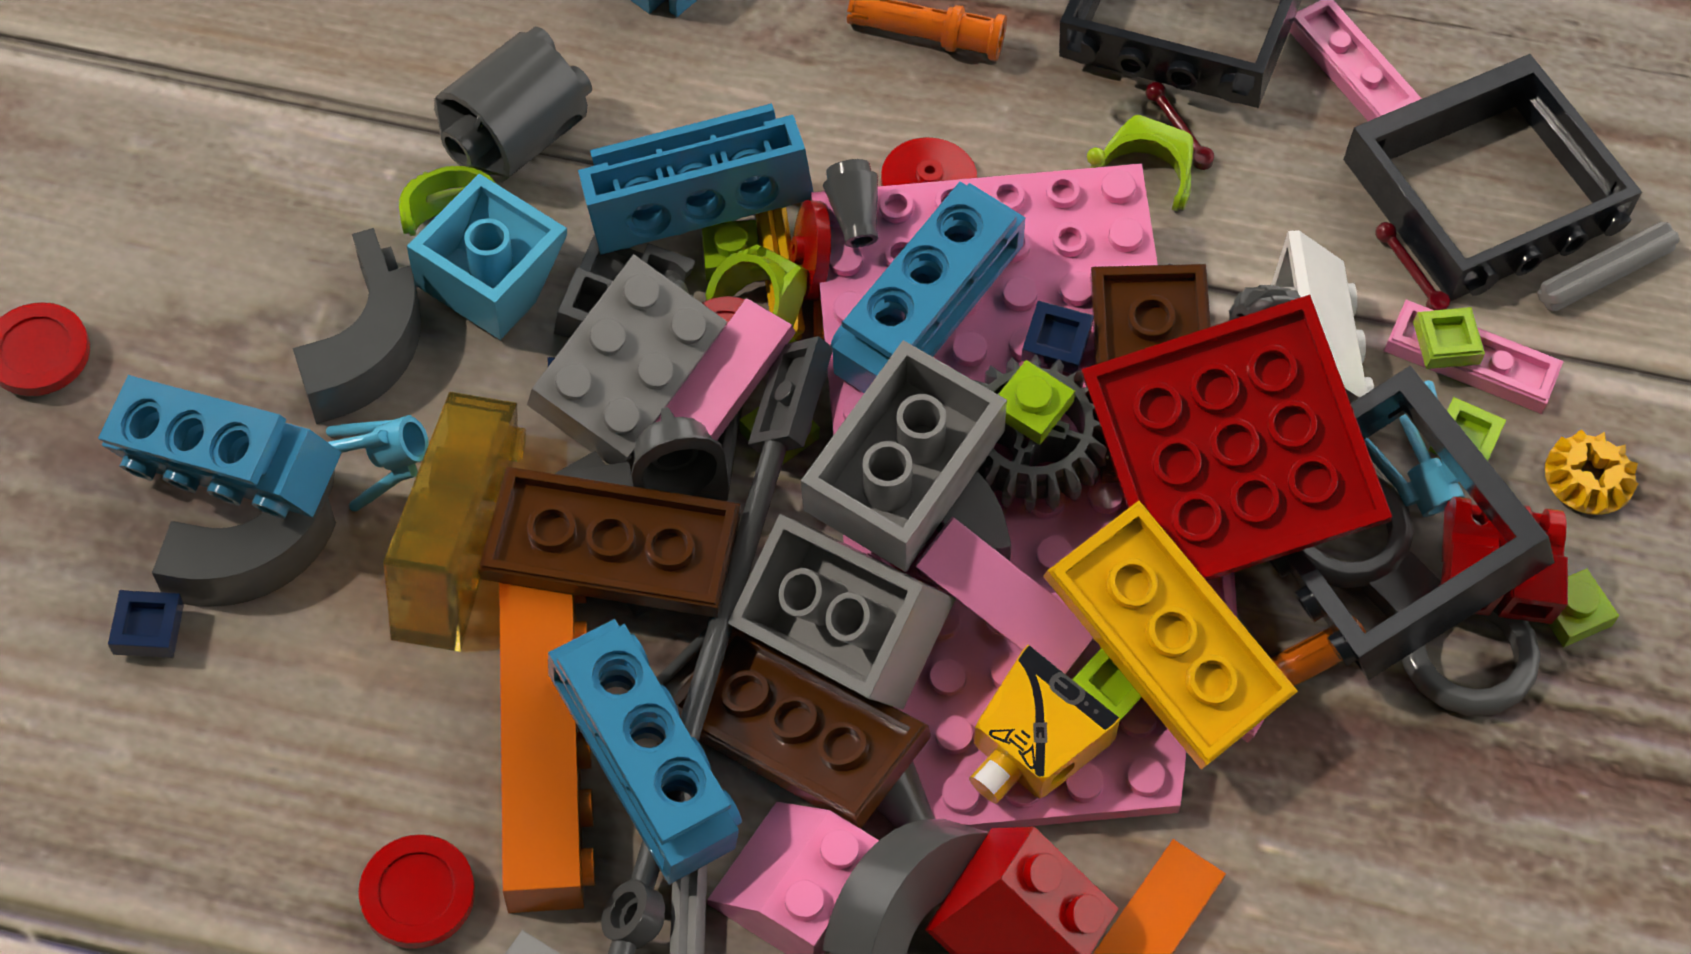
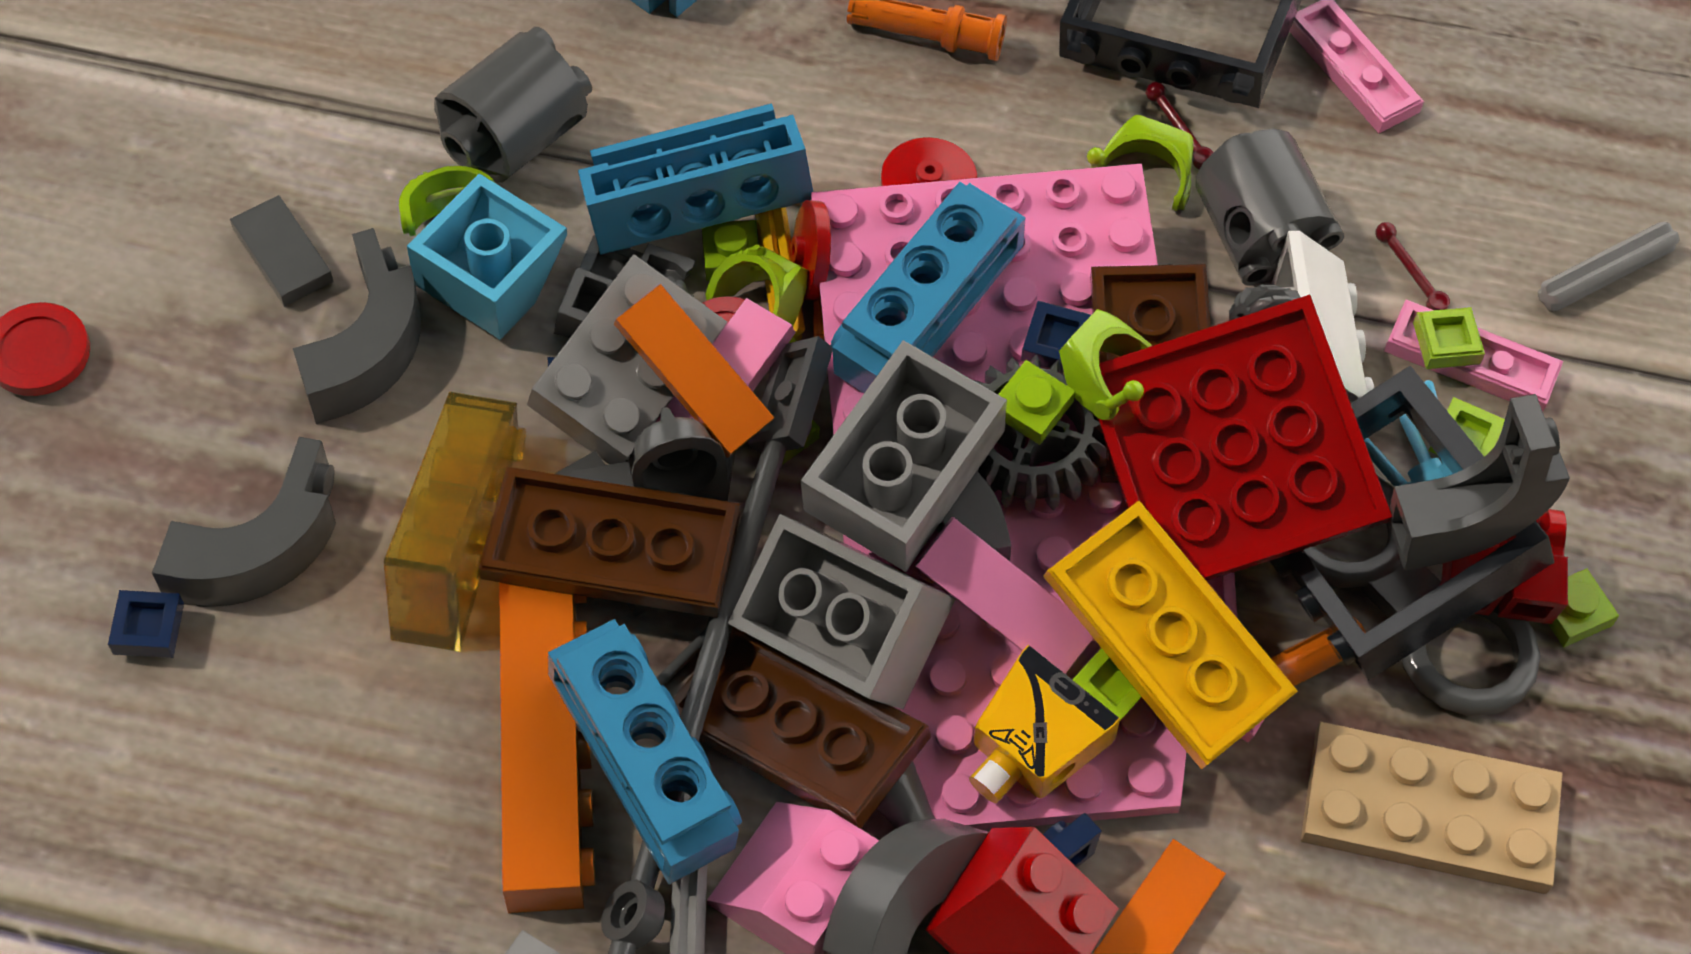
(218, 446): dark azure brick -> none
(281, 250): none -> dark grey tile
(388, 444): medium azure plant -> none
(417, 891): red piece -> none
(693, 370): none -> orange tile
(853, 197): dark grey cone -> none
(1075, 840): none -> dark blue plate
(1081, 362): none -> lime helmet
(1258, 192): none -> dark grey cylinder
(1433, 807): none -> tan plate
(1486, 501): none -> dark grey arch
(1556, 122): black window -> none
(1579, 488): yellow gear -> none

